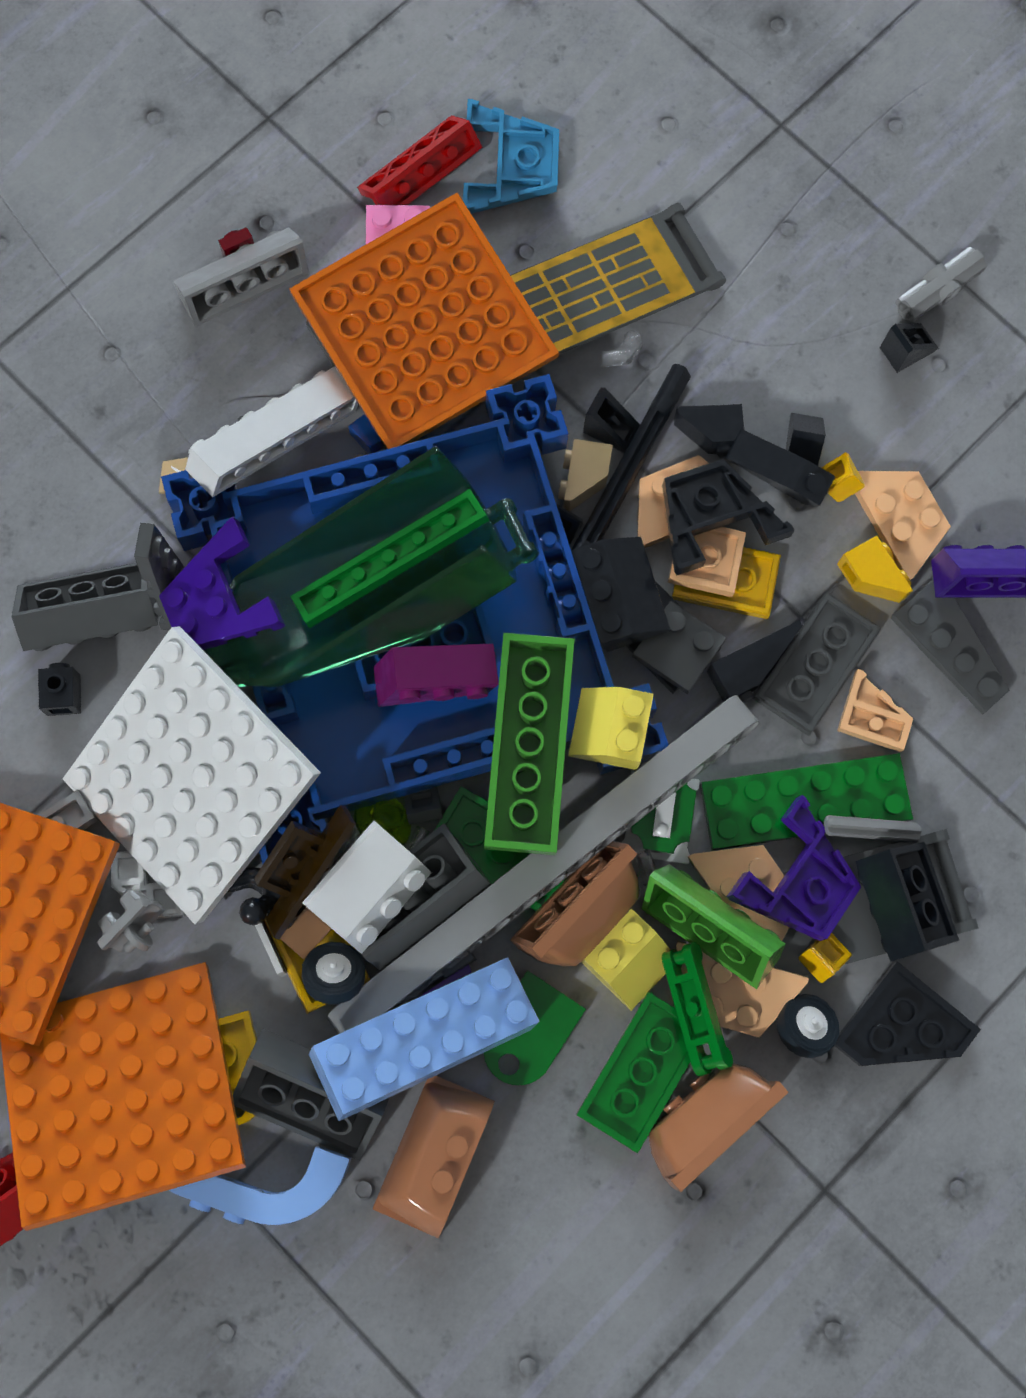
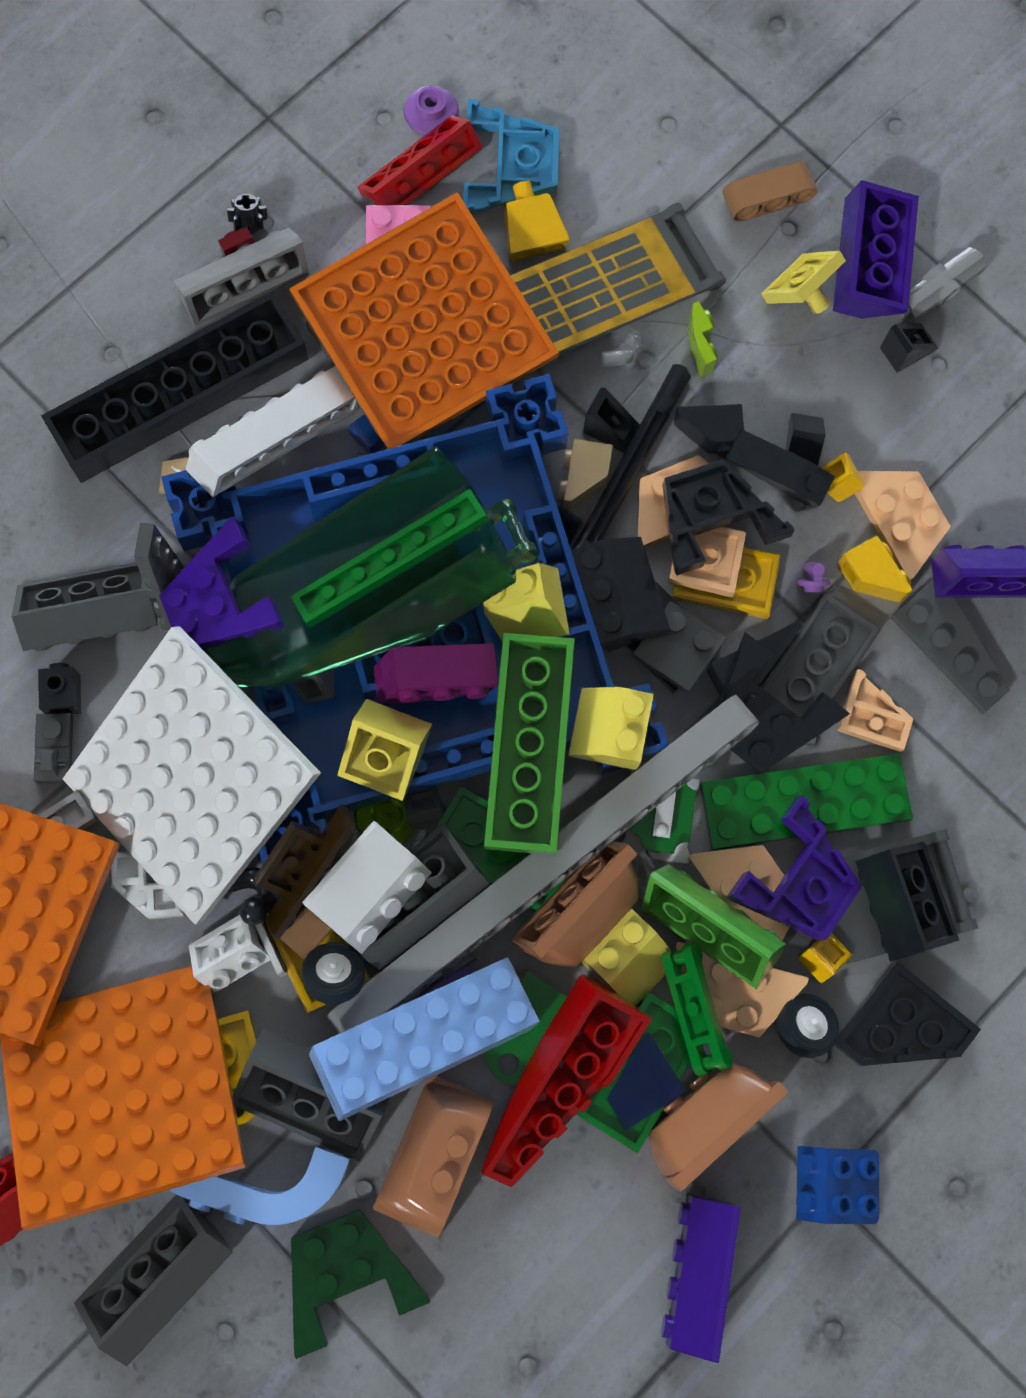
(53, 747): none -> dark grey hinge
(133, 926): light grey hips -> none
(151, 1280): none -> dark grey slope
(176, 387): none -> black brick
(226, 954): none -> white bracket
(247, 212): none -> black gear
(316, 687): none -> dark grey slope
(339, 1261): none -> dark green wing
(383, 749): none -> light yellow slope
(425, 118): none -> medium lavender piece
(530, 605): none -> light yellow slope
(532, 225): none -> yellow torso
(571, 1063): none -> red wedge
(644, 1084): none -> clear blue wing
(699, 334): none -> lime slope
(702, 1277): none -> dark purple slope
(769, 191): none -> medium nougat beam
(779, 728): none -> black wing
(803, 280): none -> light yellow tile
(813, 577): none -> medium lavender plate
(837, 1185): none -> blue bracket
(872, 828): light grey axle -> none
(877, 251): none -> dark purple slope

